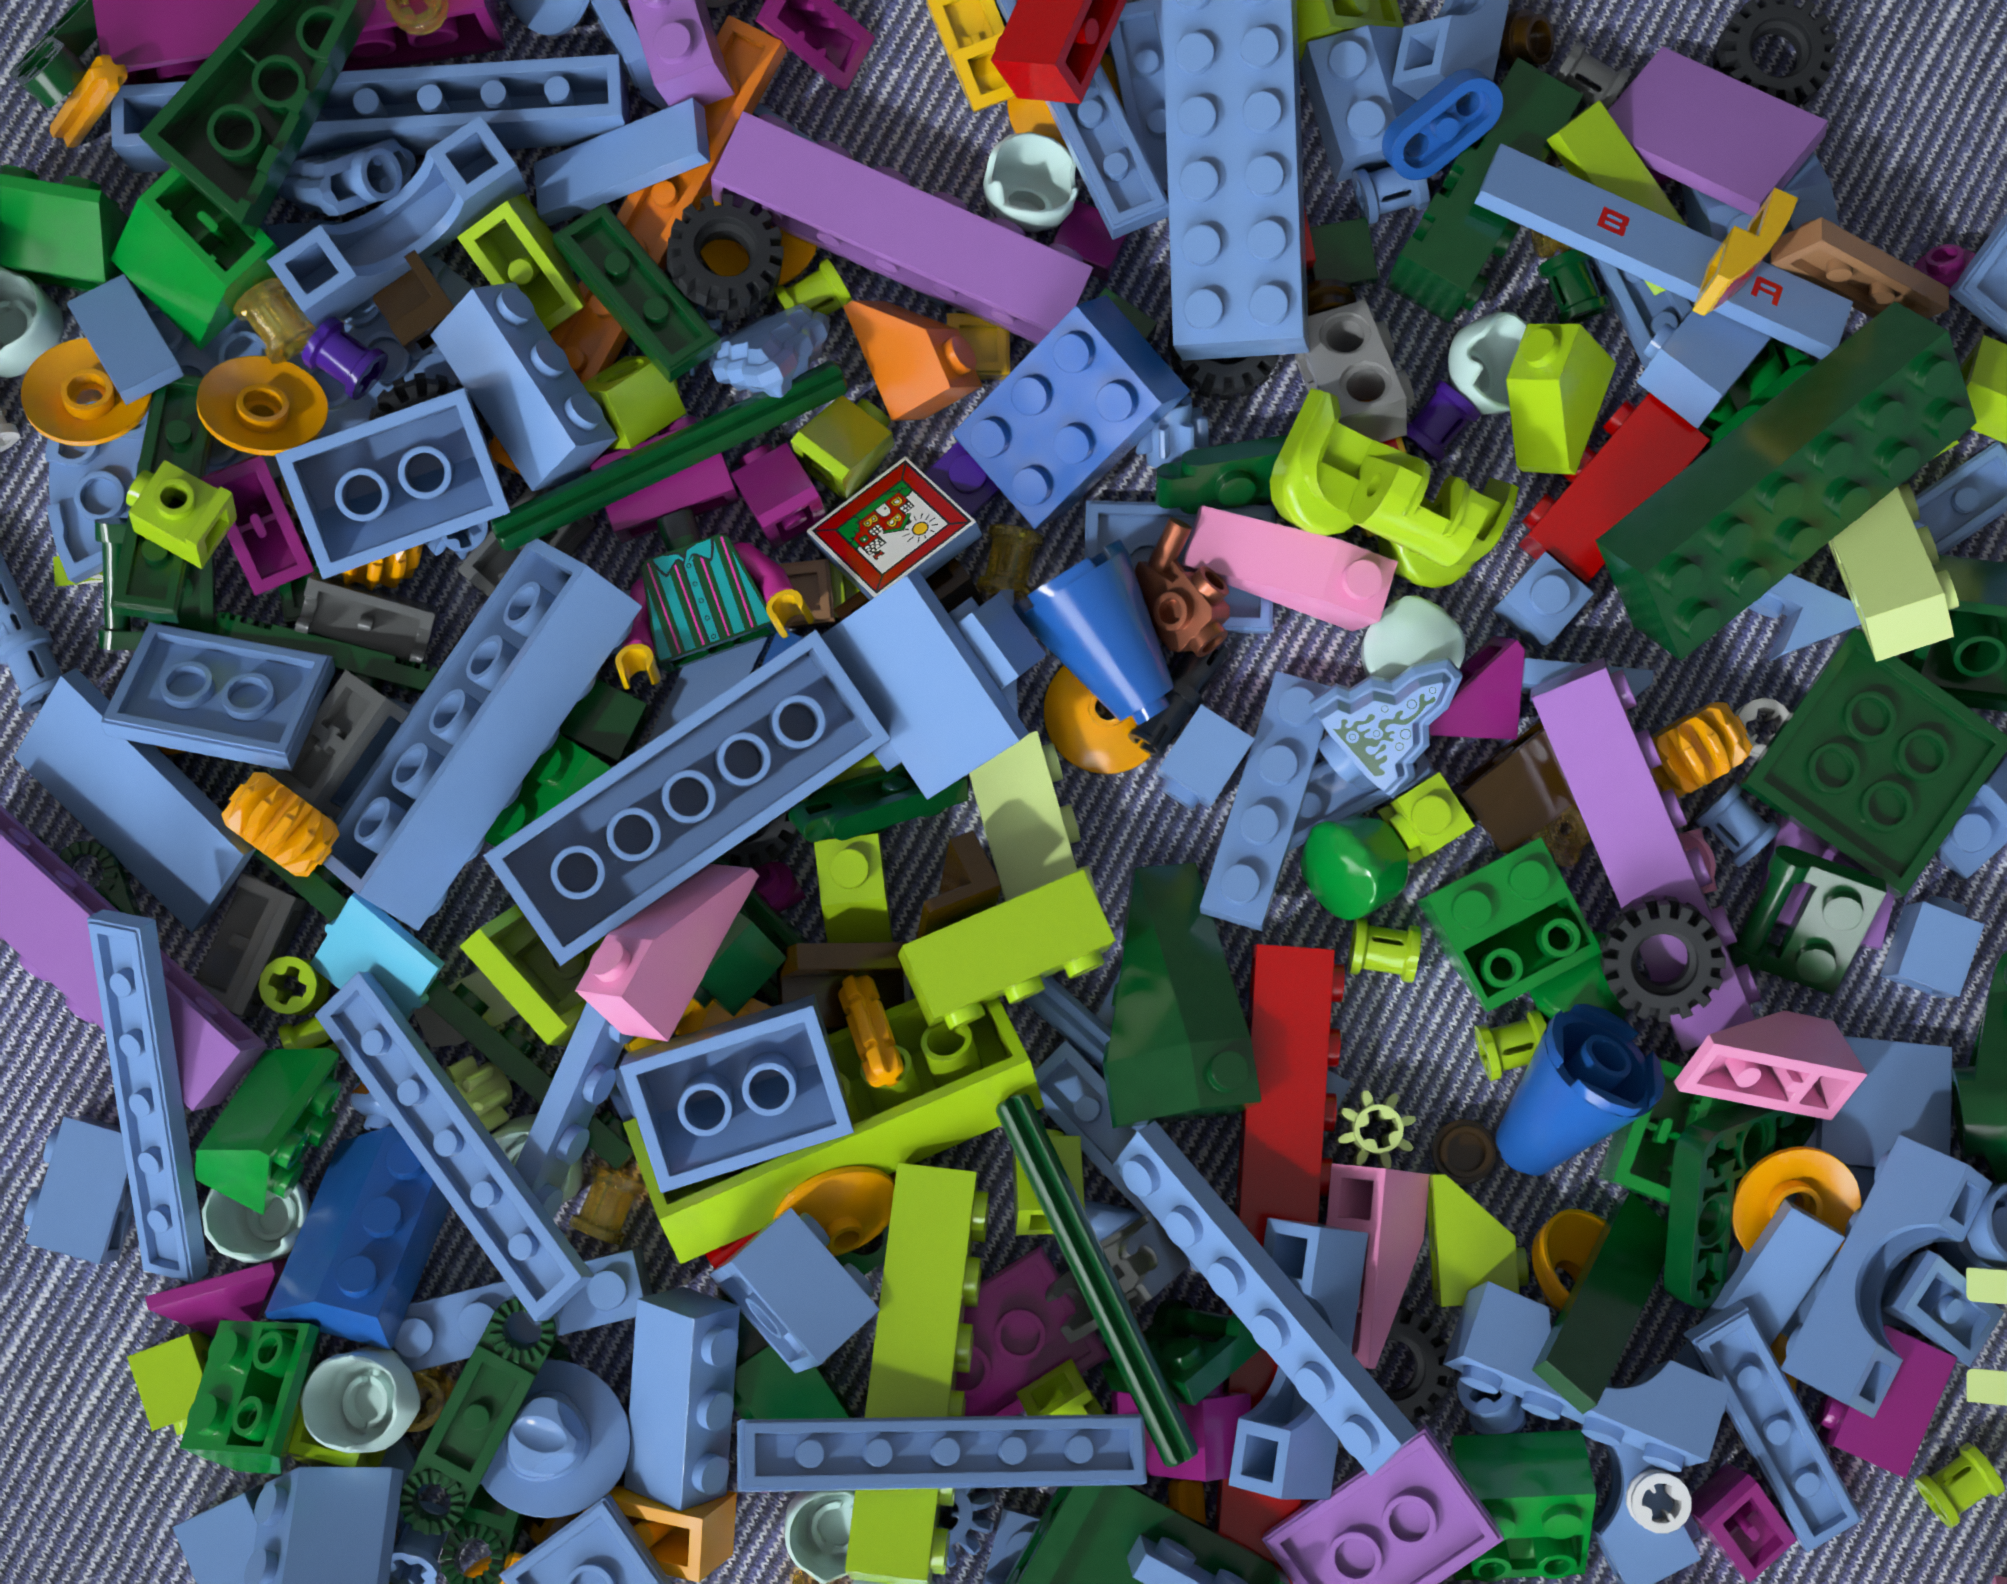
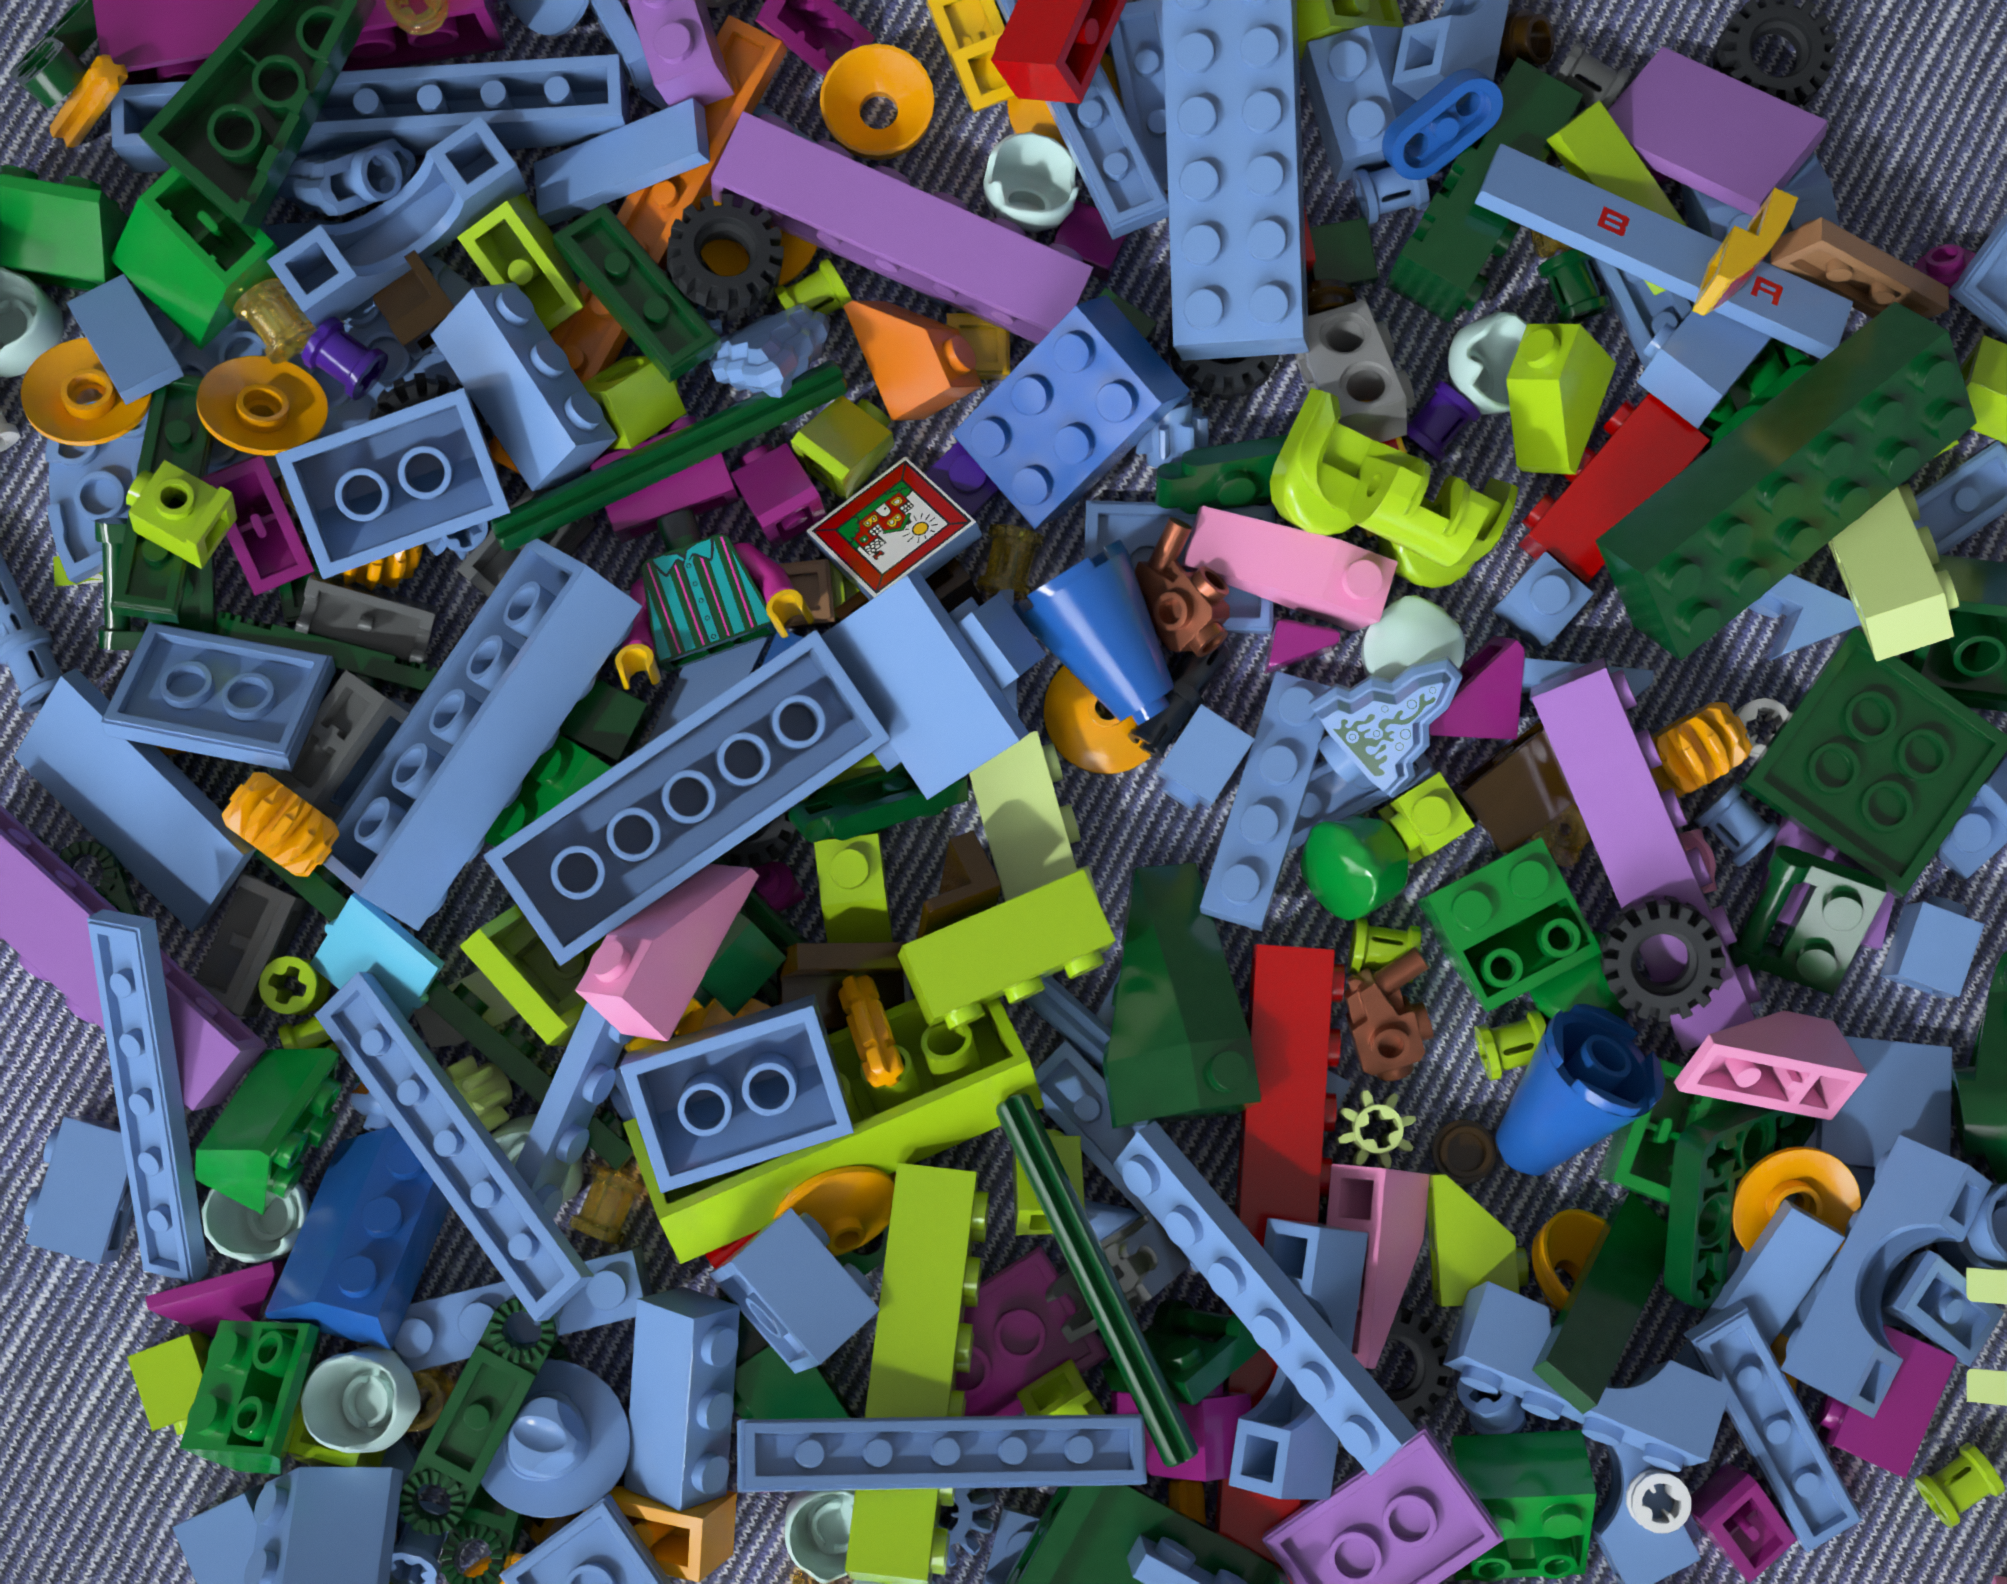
(872, 73): none -> light orange piece
(1296, 642): none -> magenta slope
(1383, 1022): none -> copper piece

